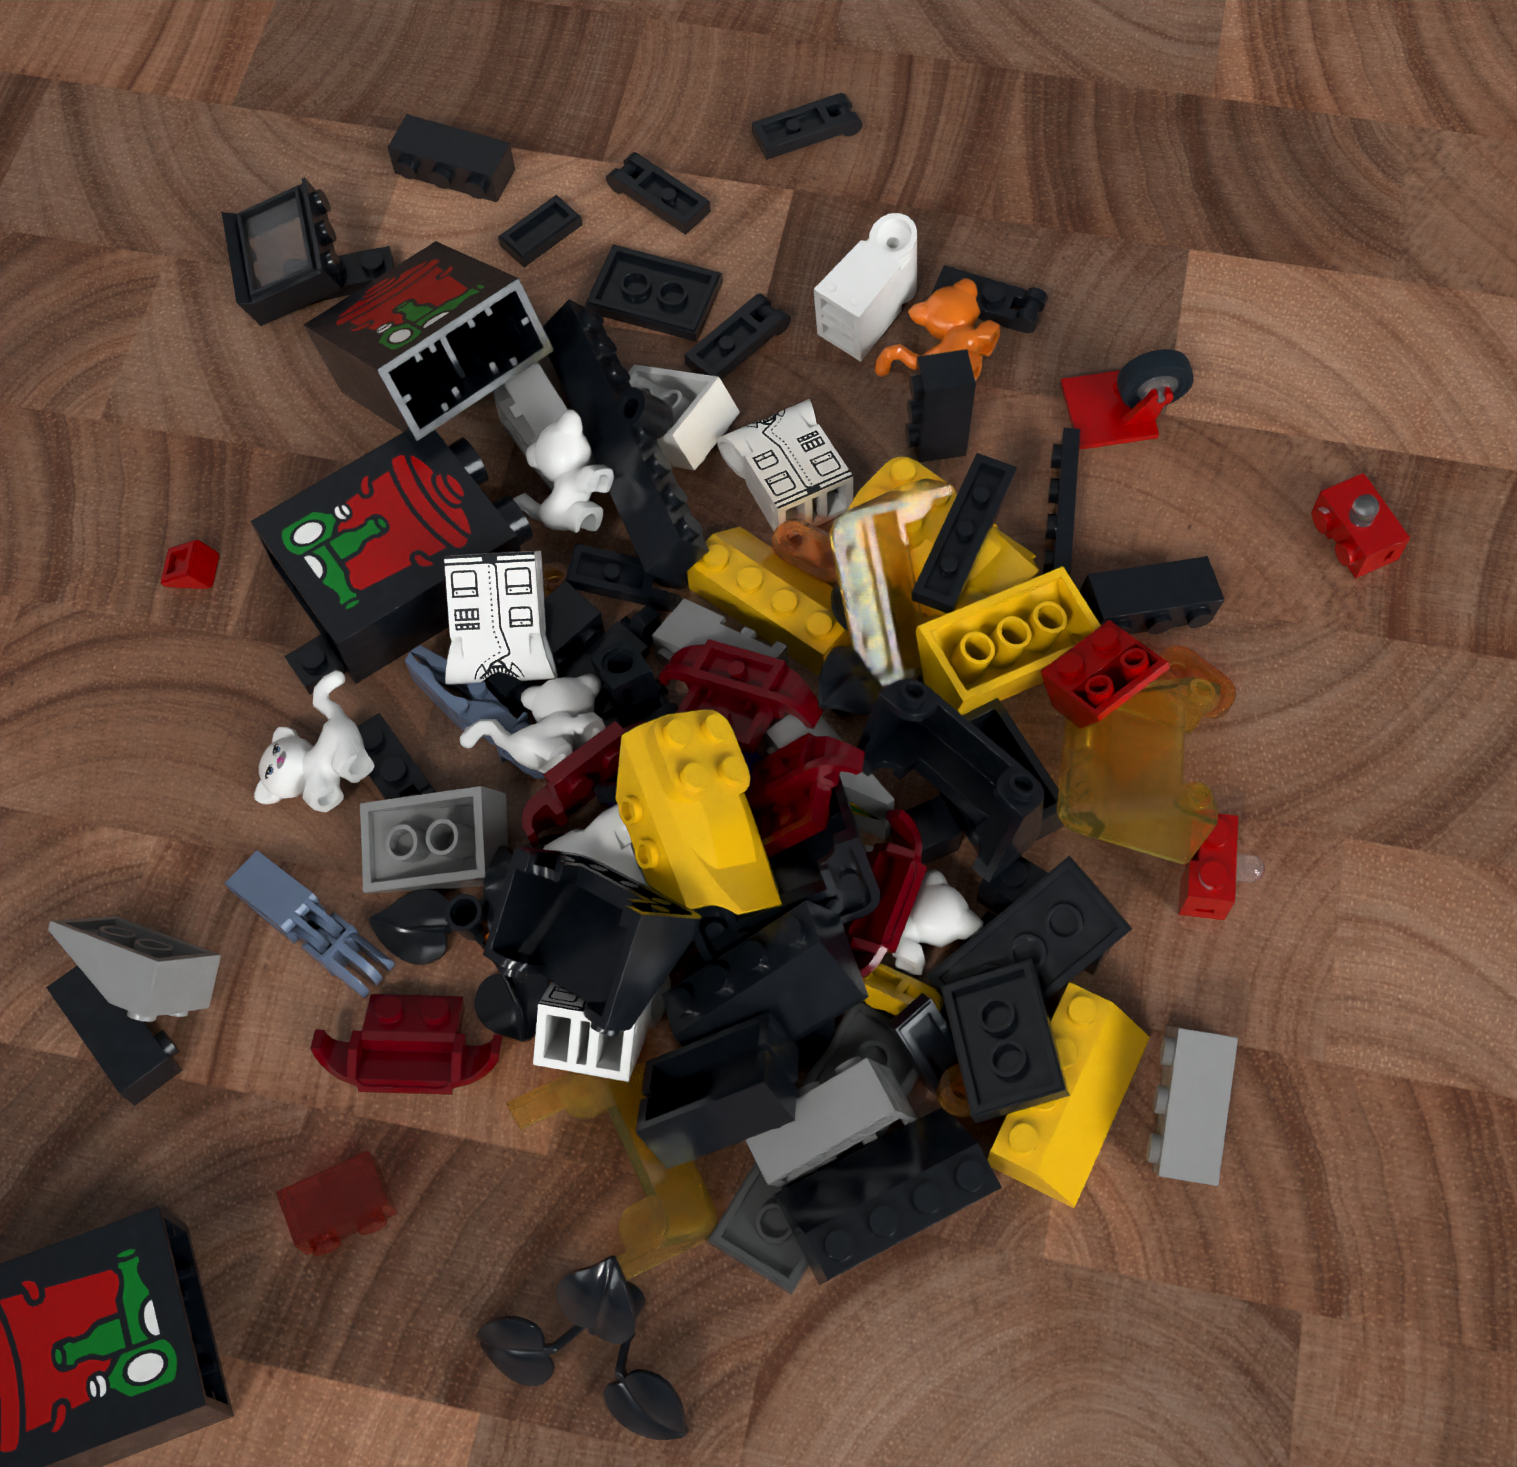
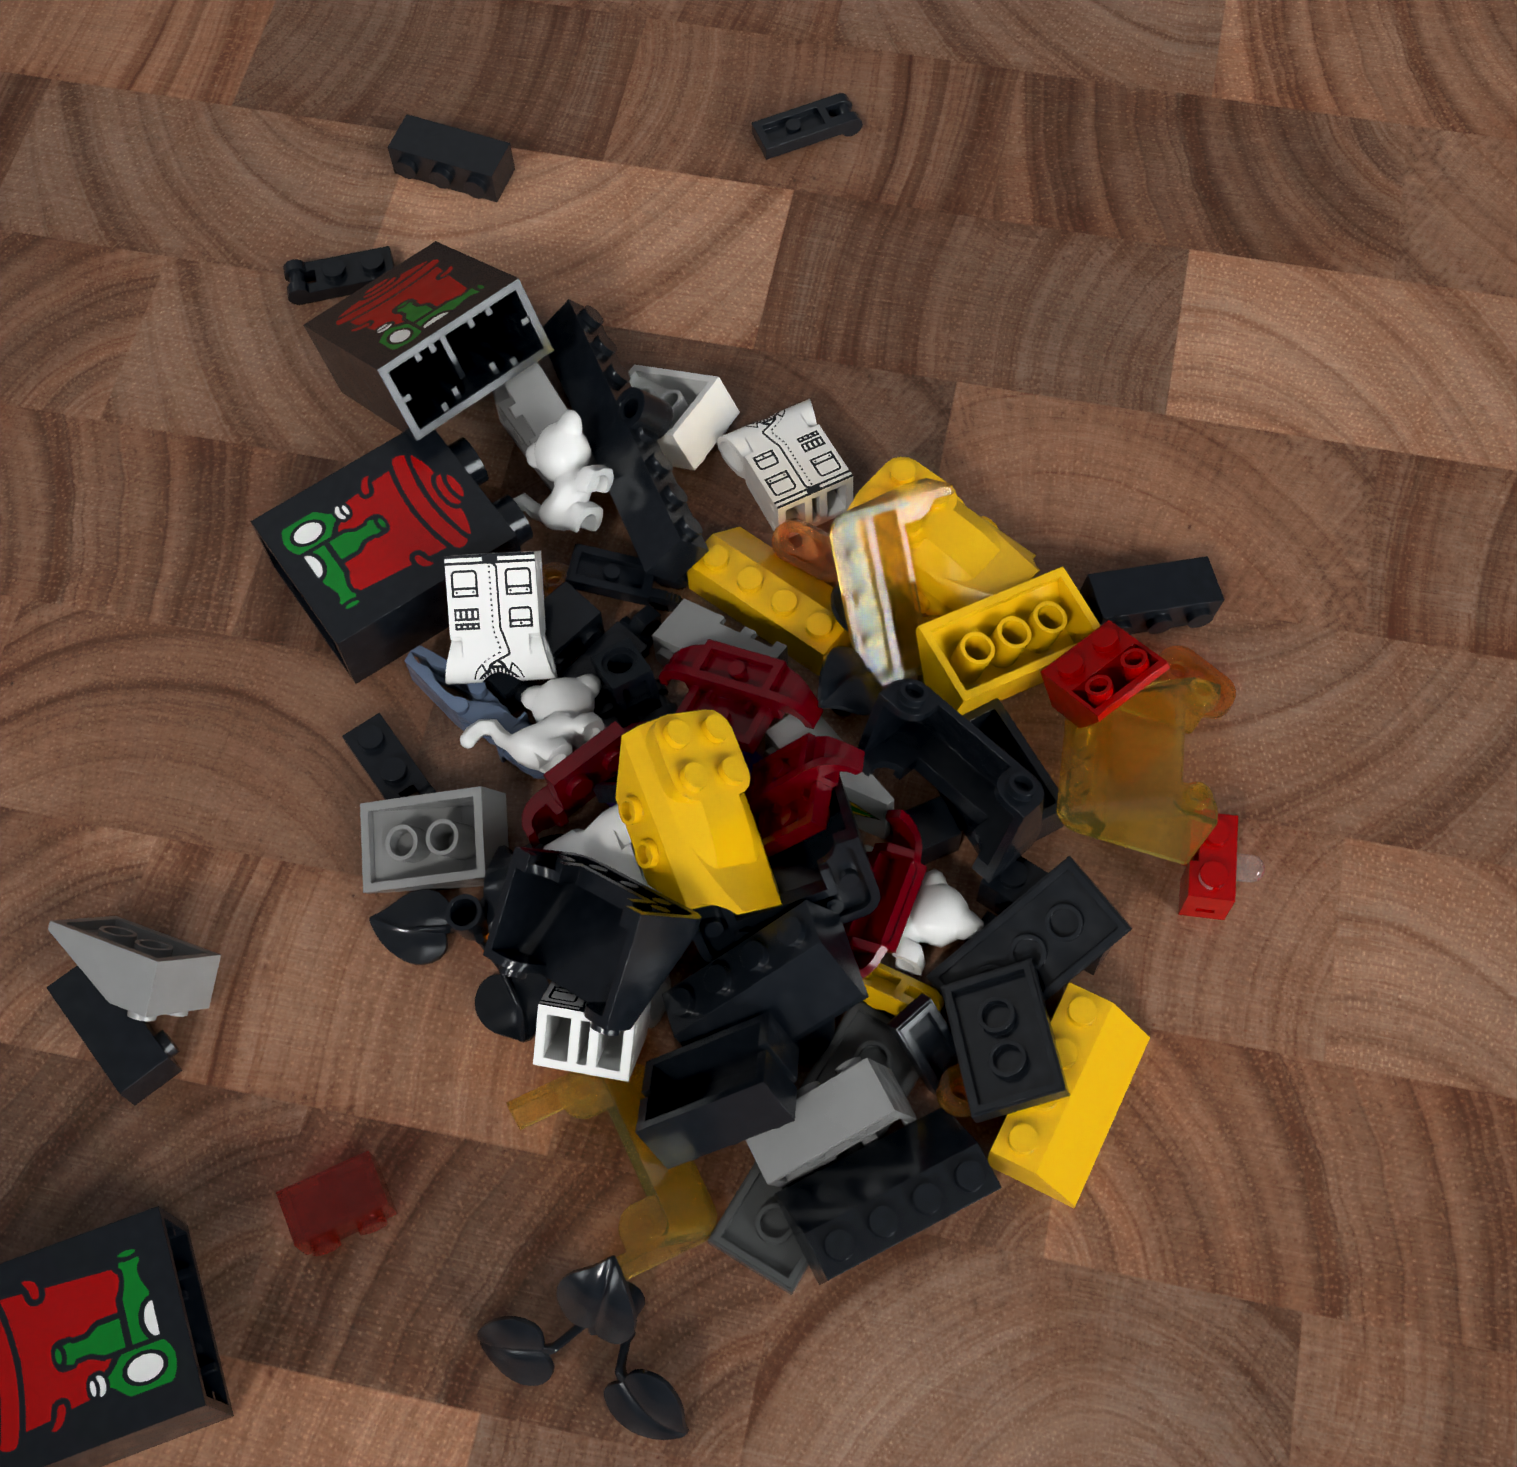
(190, 566): red slope -> none
(282, 253): black window -> none
(295, 909): sand blue arm -> none
(297, 767): white animal -> none
(313, 662): black plate -> none
(408, 1047): dark red plate -> none
(540, 231): black tile -> none
(654, 292): black tile -> none
(659, 192): black plate -> none
(737, 338): black plate -> none
(869, 287): white piece -> none
(940, 406): black brick -> none
(949, 317): orange animal -> none
(964, 534): black plate -> none
(998, 298): black plate -> none
(1062, 494): black plate -> none
(1126, 402): red plate -> none
(1192, 1105): light grey wedge -> none
(1360, 525): red piece -> none

